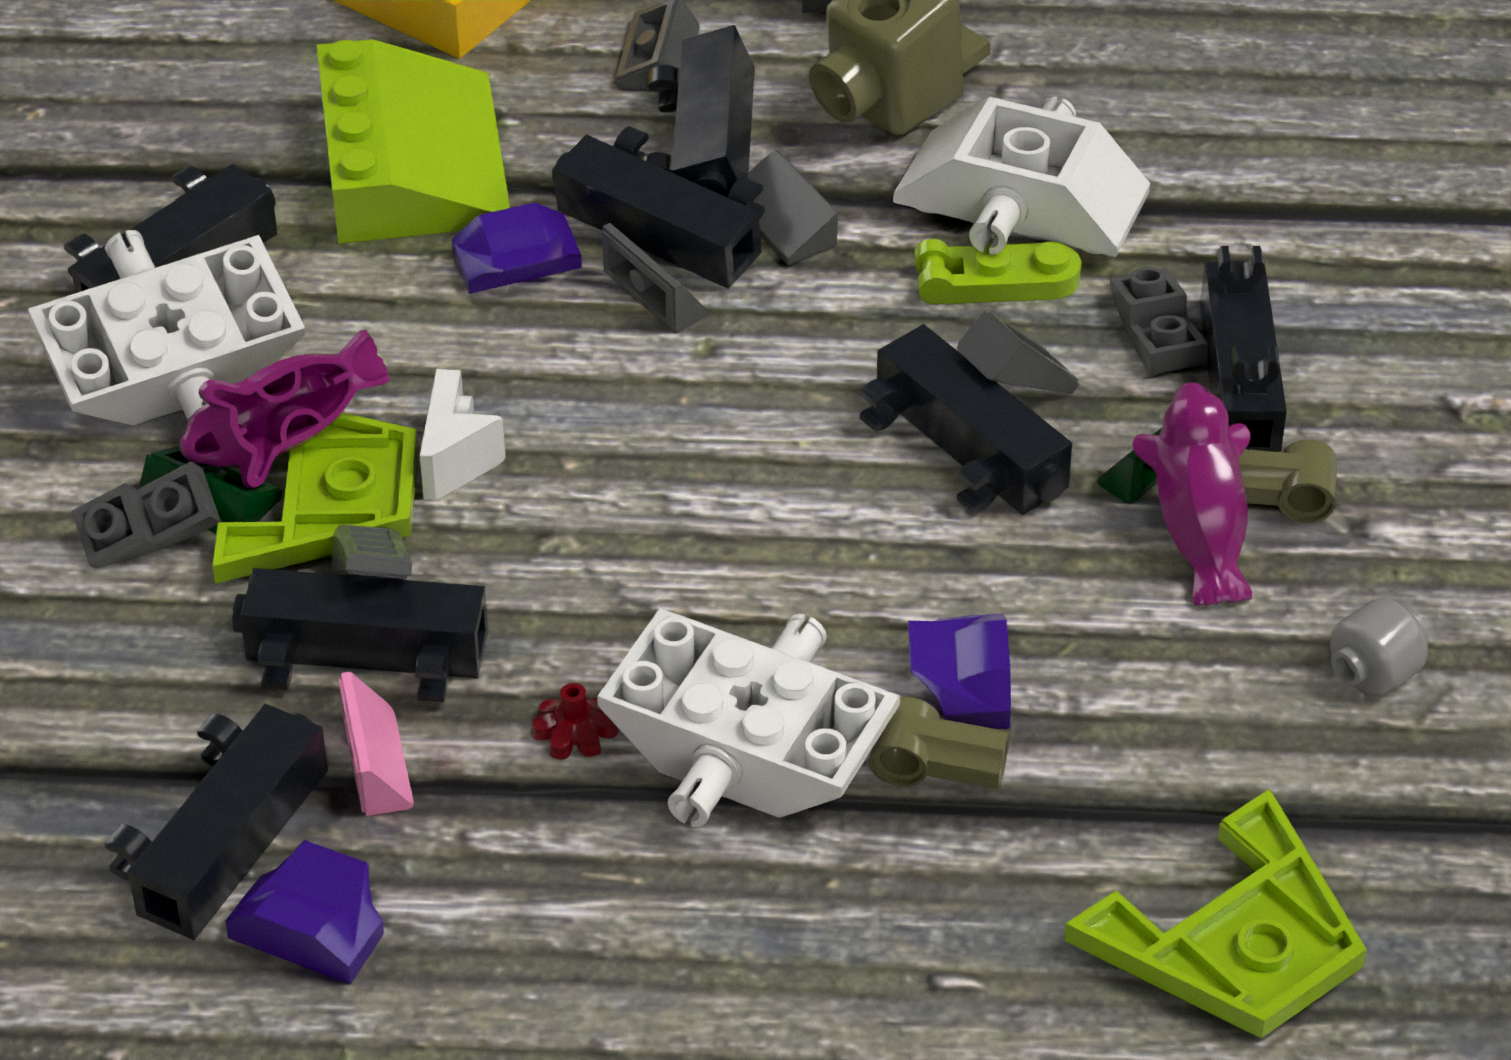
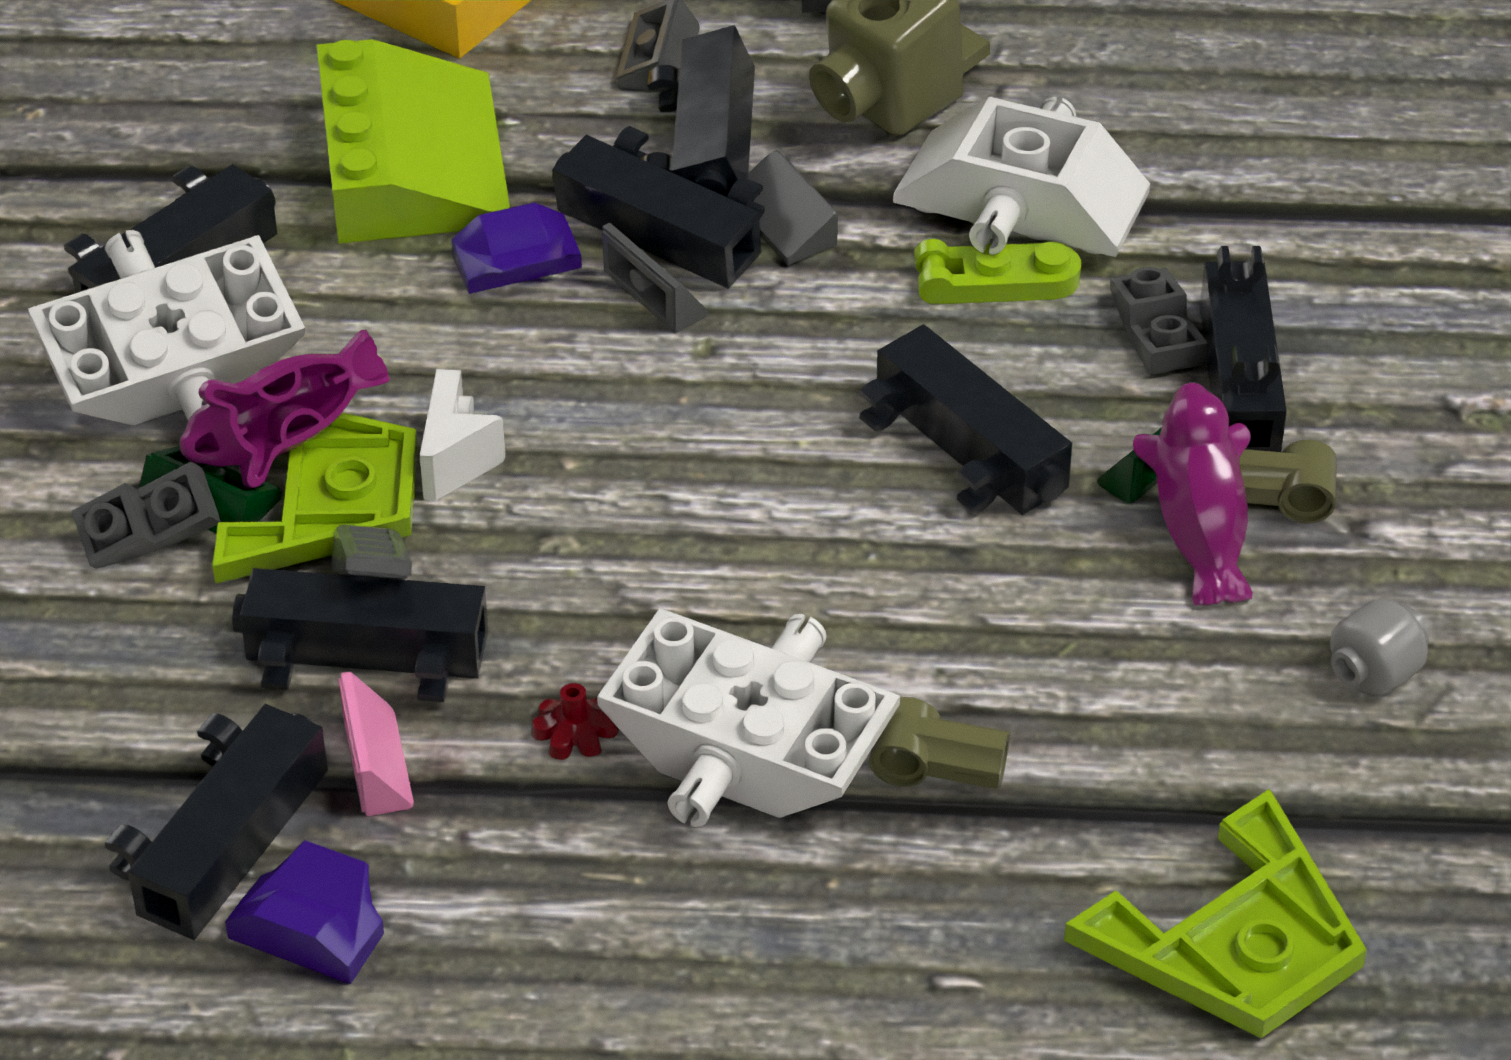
(965, 667): dark purple slope -> none
(1012, 357): dark grey slope -> none

